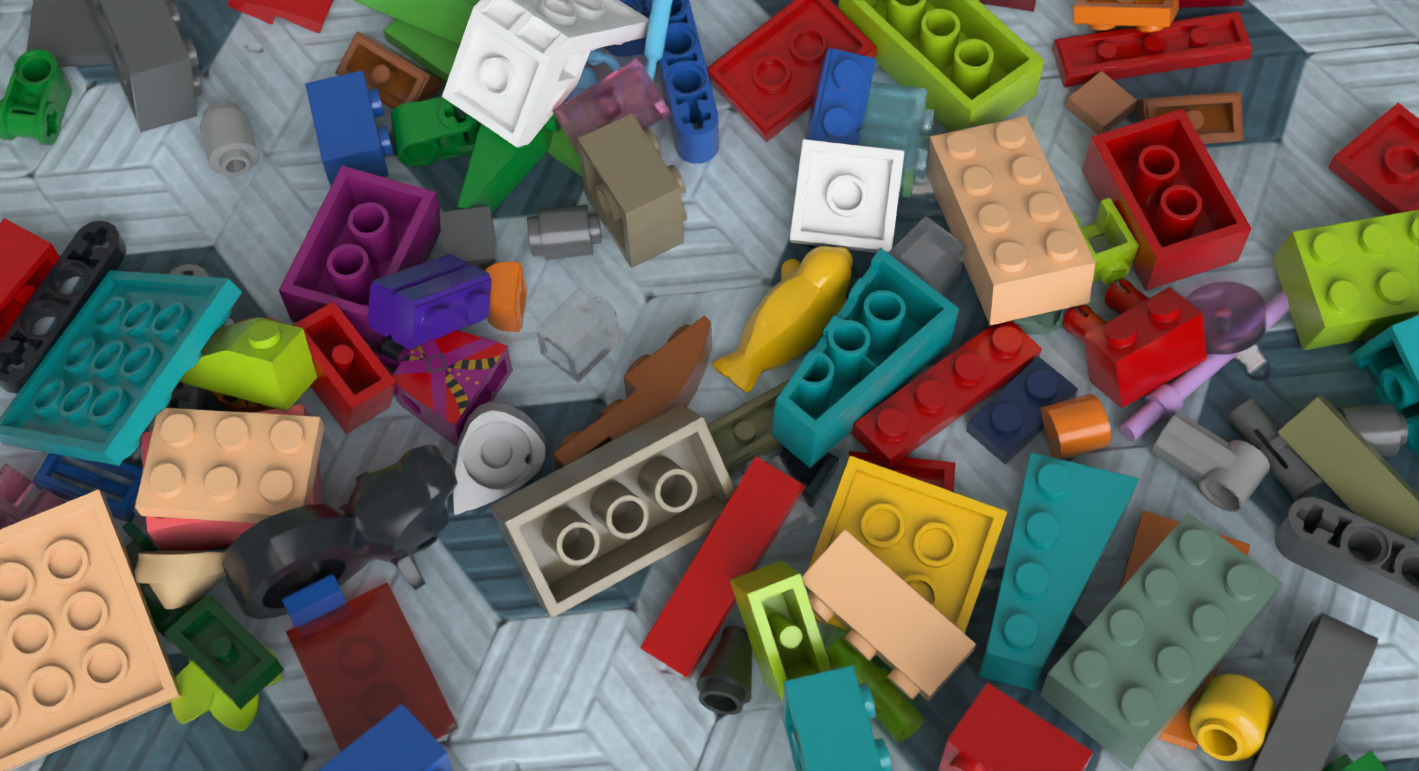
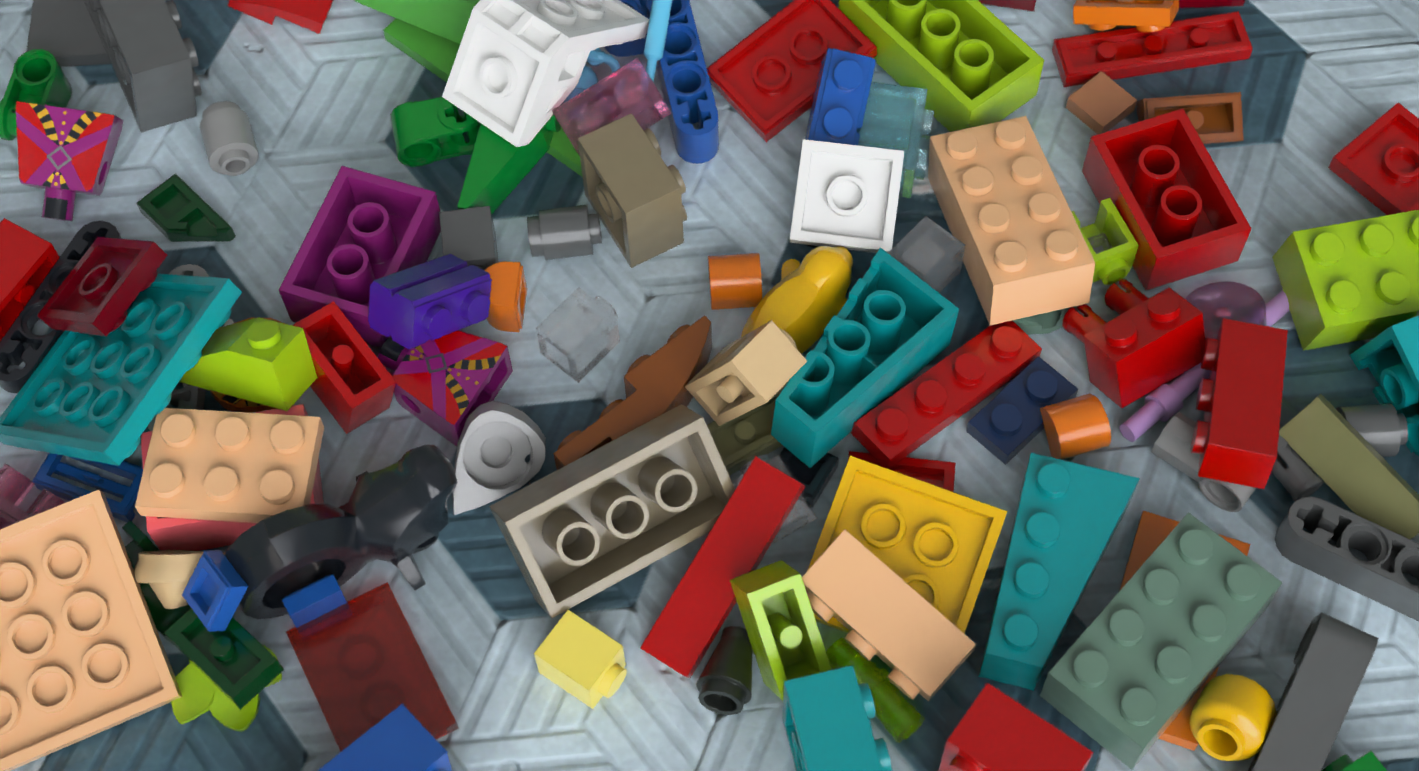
(64, 153): none -> torso
(103, 286): none -> dark red plate
(183, 214): none -> dark green tile
(214, 590): none -> blue tile
(347, 126): blue brick -> none
(392, 73): dark orange slope -> none
(581, 660): none -> light yellow brick
(735, 281): none -> orange brick
(746, 373): none -> tan brick
(1240, 403): none -> red brick

